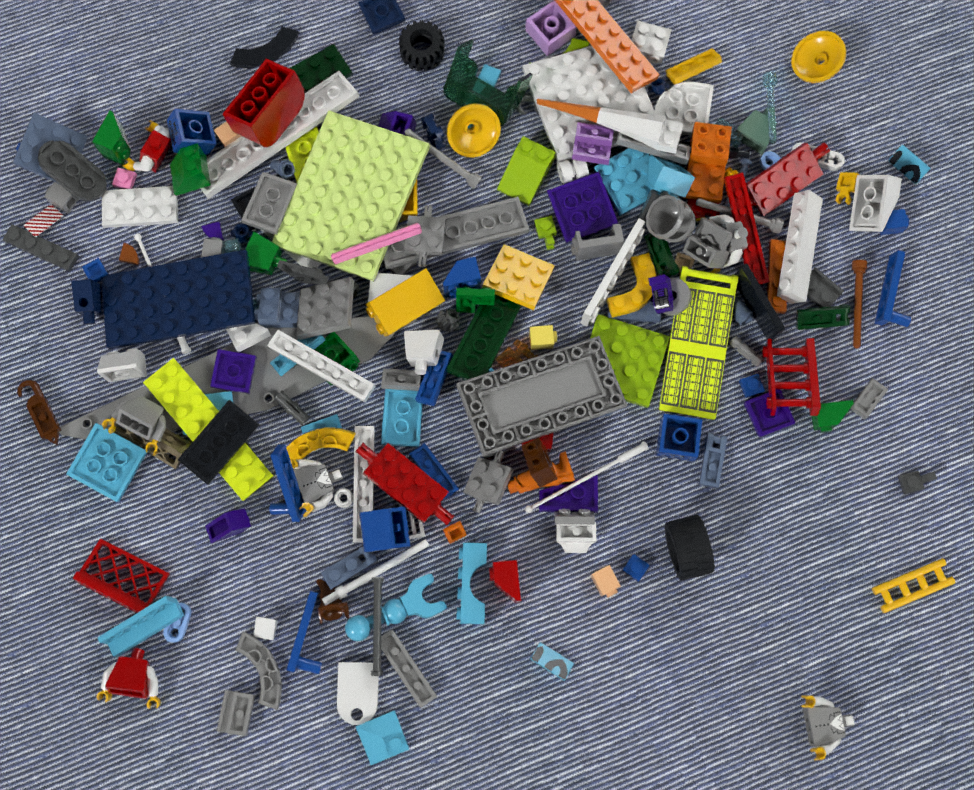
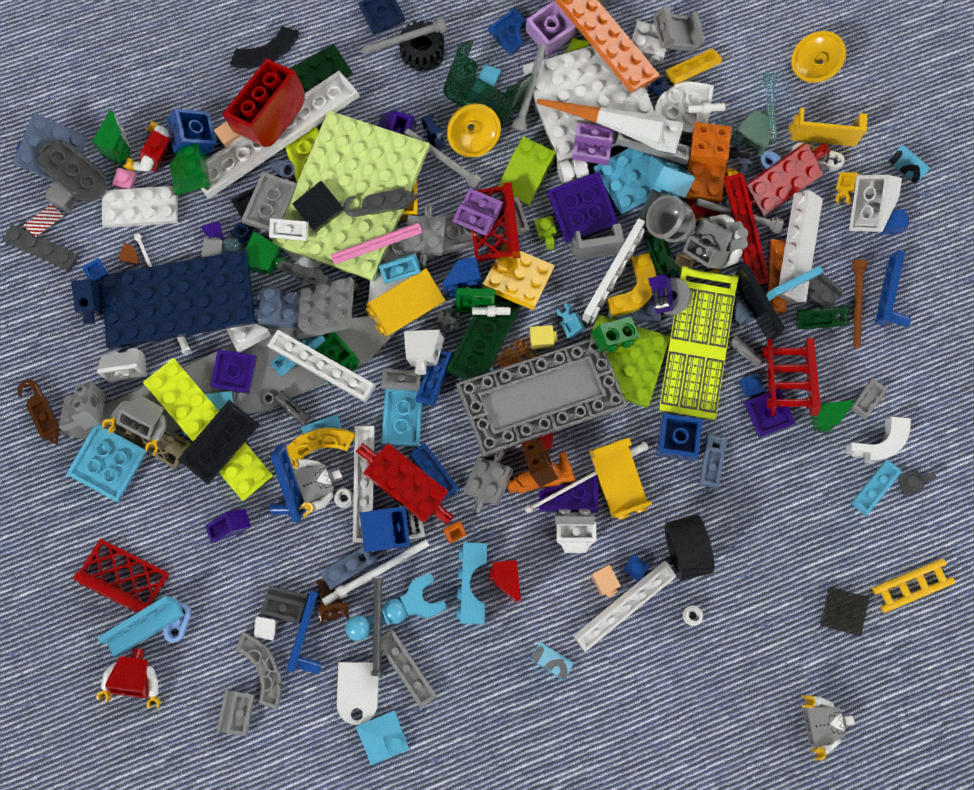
(83, 407): none -> light grey brick
(284, 604): none -> dark grey plate
(288, 229): none -> white plate
(318, 206): none -> black tile
(381, 202): none -> dark grey plate
(400, 268): none -> medium azure slope
(437, 26): none -> light grey piece
(478, 212): none -> medium lavender slope
(490, 310): none -> white bar
(507, 31): none -> blue tile
(510, 226): none -> red fence
(520, 122): none -> light grey piece
(572, 323): none -> medium azure plate
(614, 331): none -> green brick
(619, 478): none -> yellow panel
(624, 606): none -> white plate
(678, 31): none -> light grey panel
(699, 615): none -> white plate
(706, 108): none -> white bar
(785, 287): none -> medium azure tile
(827, 133): none -> yellow panel
(844, 611): none -> clear smoke plate
(876, 487): none -> medium azure tile
(895, 437): none -> white arch

